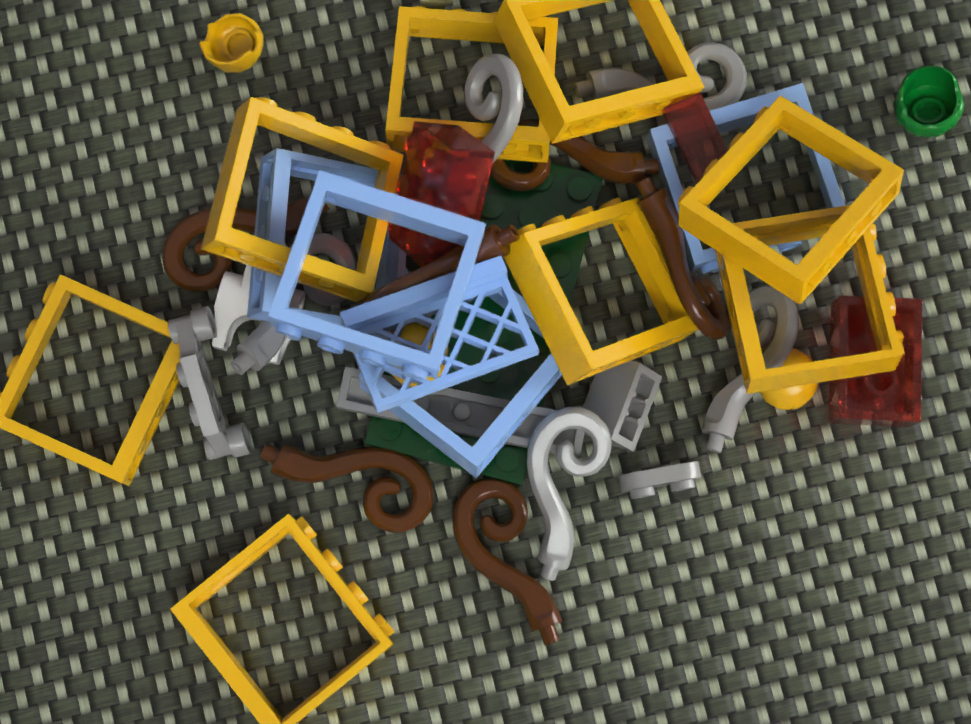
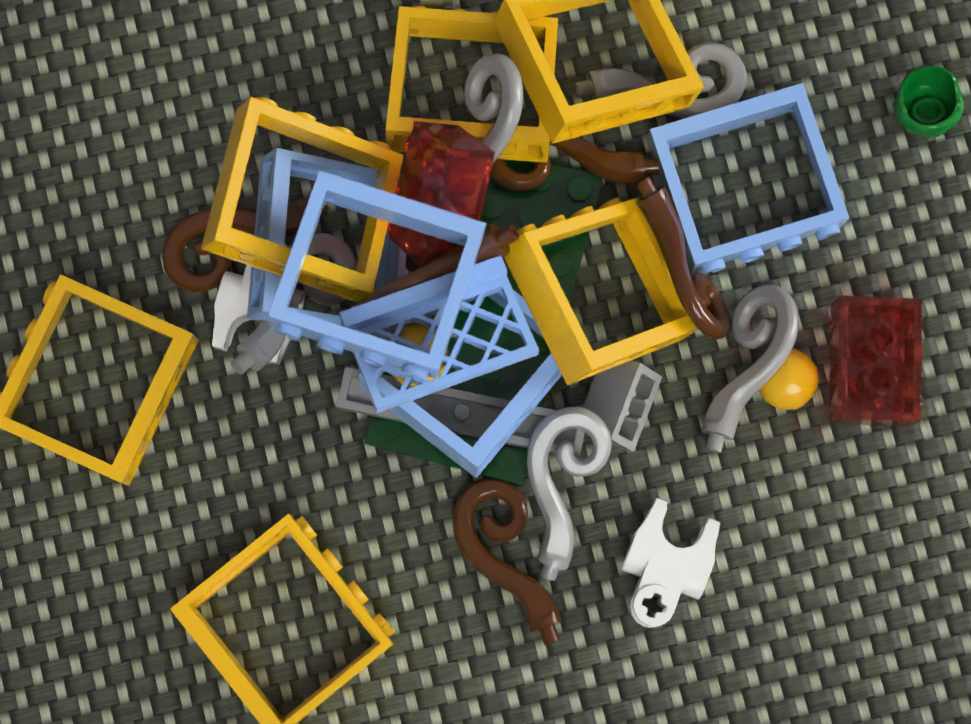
(195, 374): light grey plate -> none
(233, 43): yellow hair -> none
(308, 468): reddish brown plant -> none
(665, 568): none -> white piece
(678, 476): light grey plate -> none
(695, 133): clear red tile -> none
(789, 278): yellow window -> none
(879, 305): yellow window -> none

